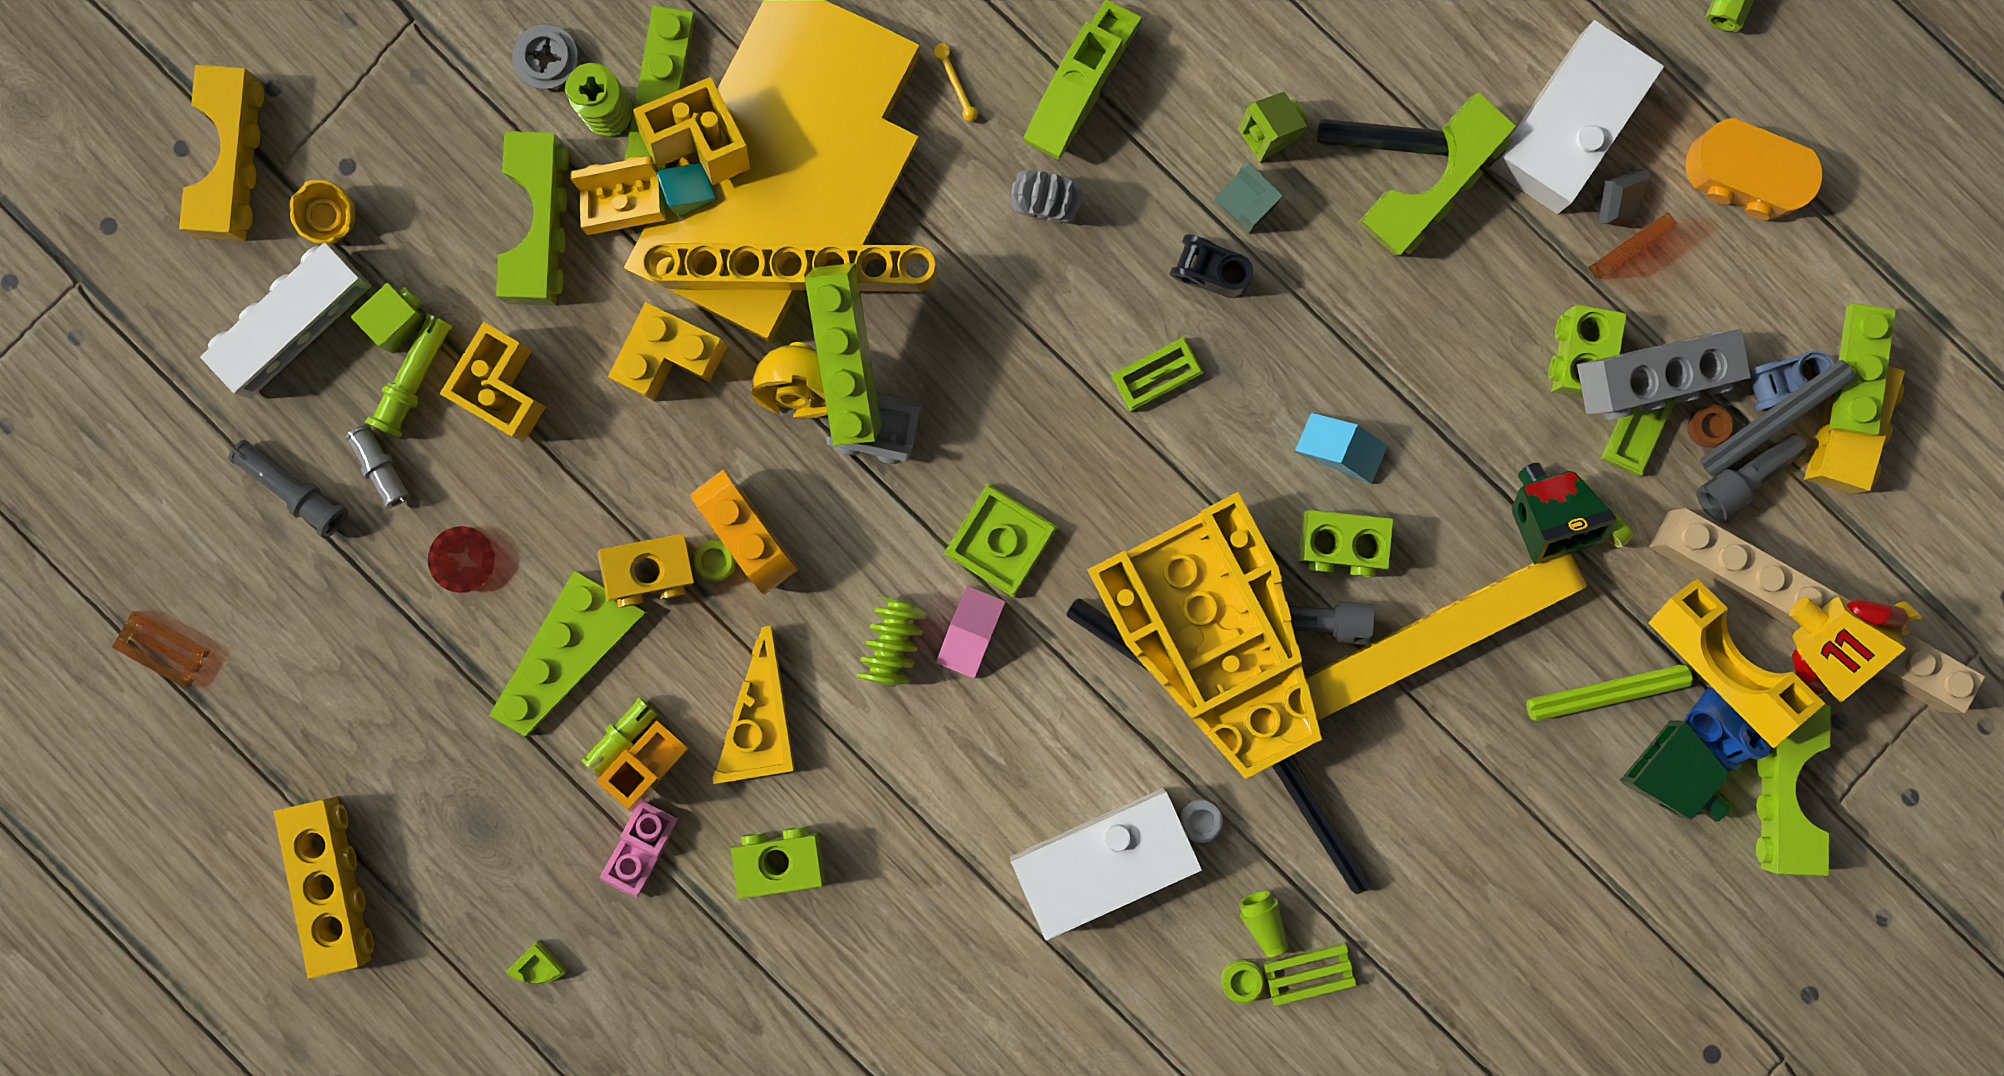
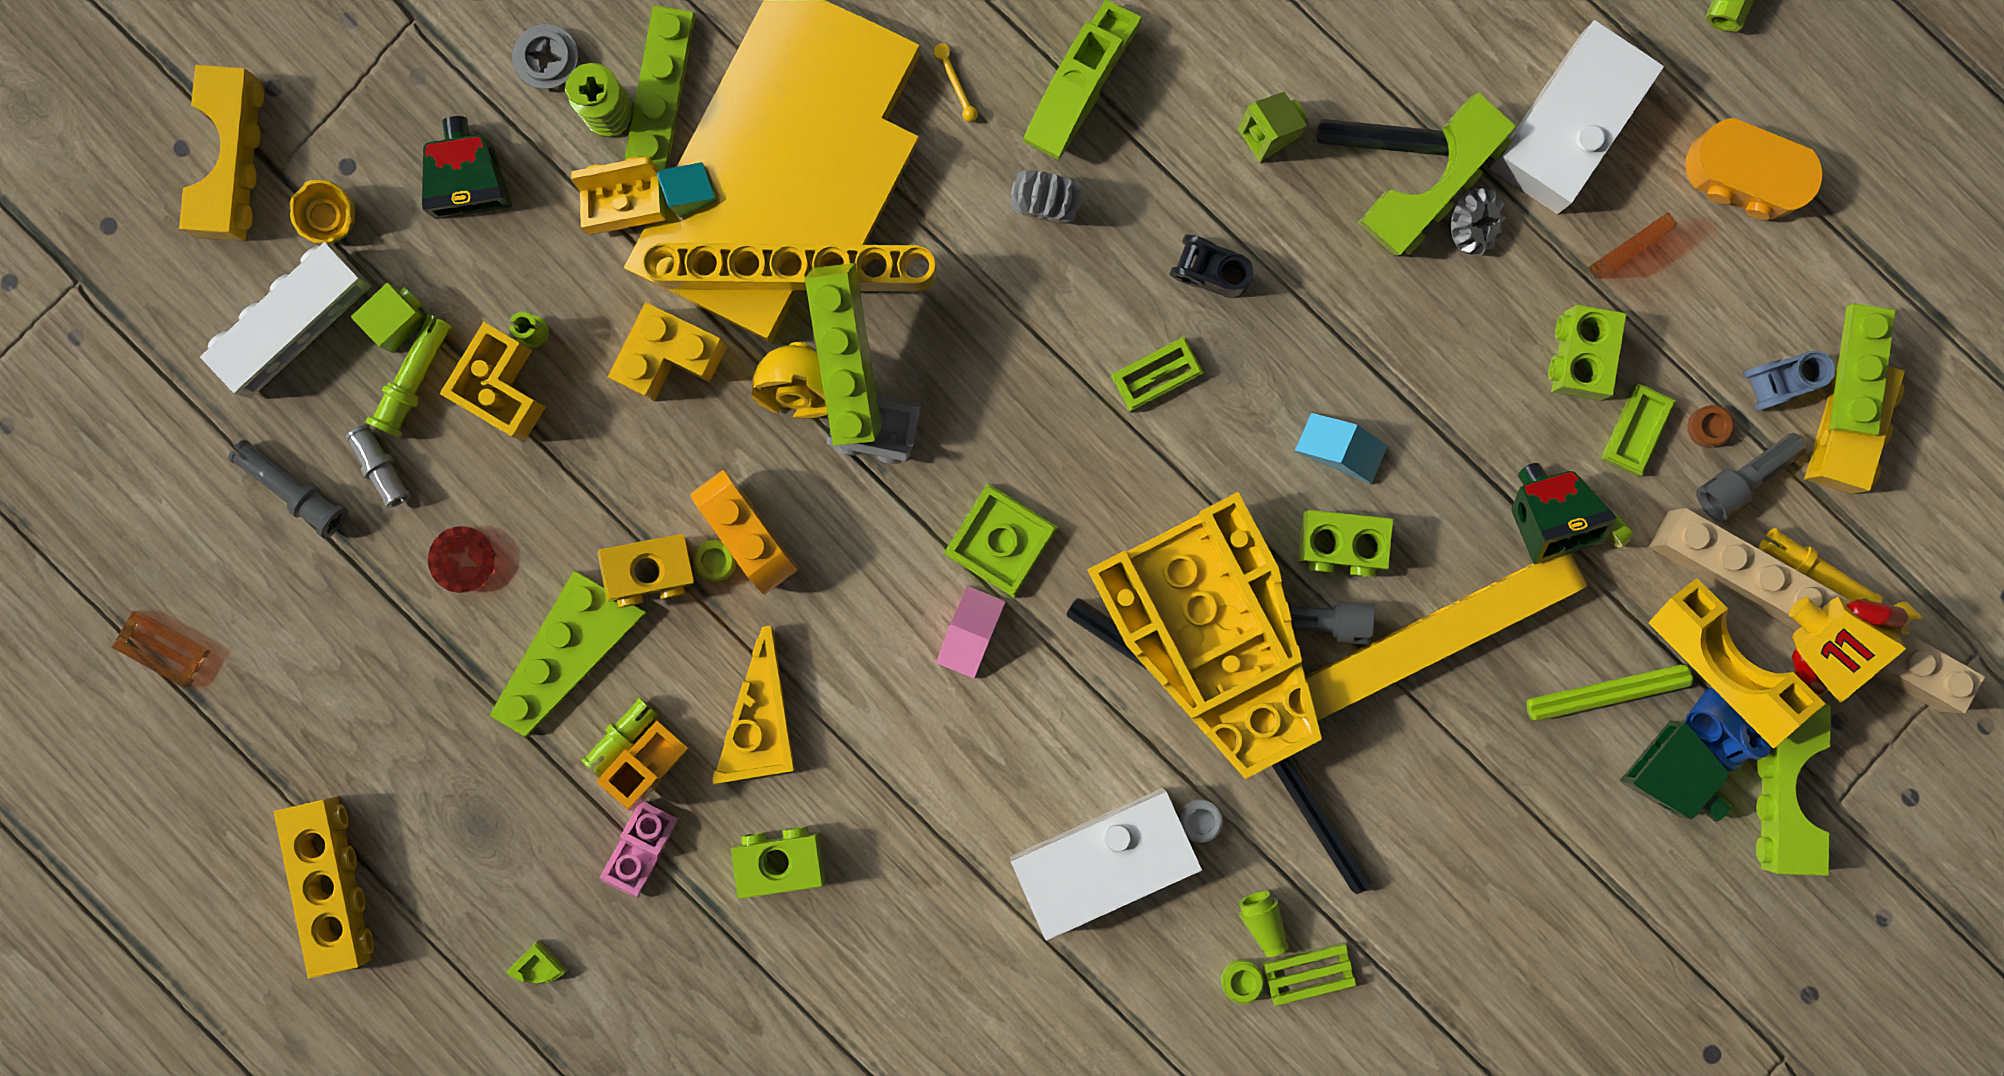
(461, 173): none -> dark green torso
(531, 269): lime arch -> none
(533, 337): none -> lime pin
(694, 122): yellow brick -> none
(892, 642): lime piece -> none
(1248, 197): sand green panel -> none
(1469, 209): none -> light grey gear
(1622, 198): dark grey piece -> none
(1664, 372): light grey brick -> none
(1778, 417): dark grey axle -> none
(1808, 563): none -> yellow pin

